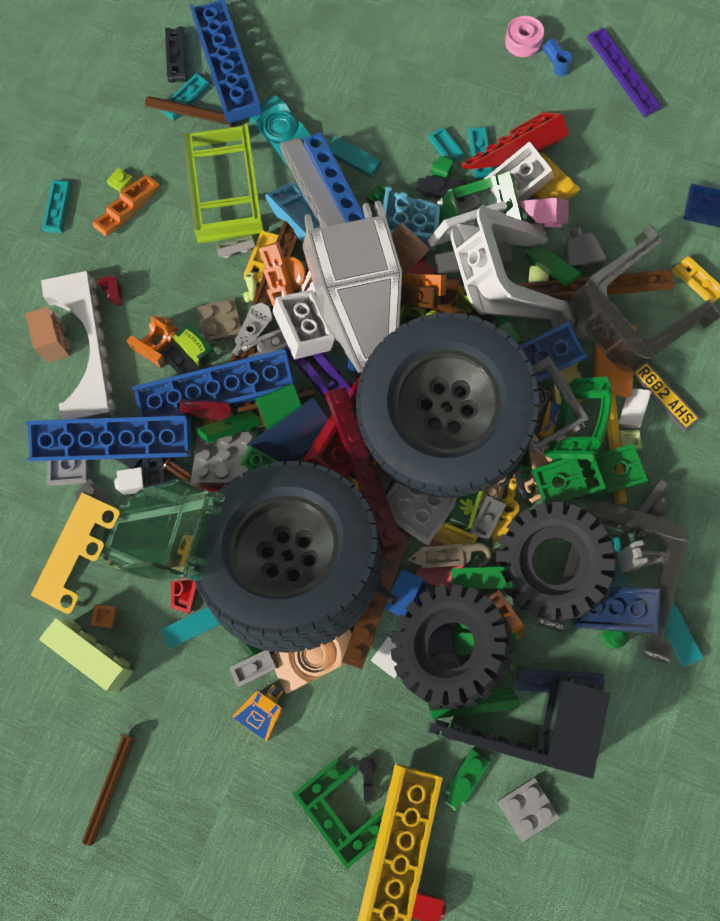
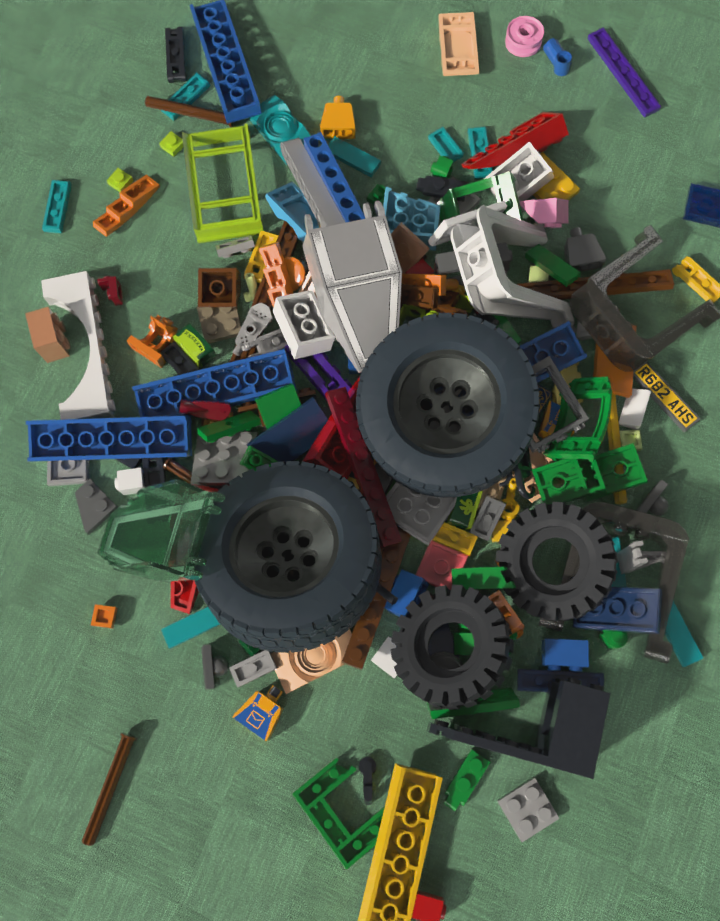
(69, 546): yellow piece -> none
(87, 655): yellowish green brick -> none
(172, 143): none -> lime plate
(212, 666): none -> dark grey tile
(218, 287): none -> reddish brown slope
(338, 120): none -> light orange torso
(450, 555): dark tan plate -> none
(458, 44): none -> light nougat slope
(565, 653): none -> blue brick

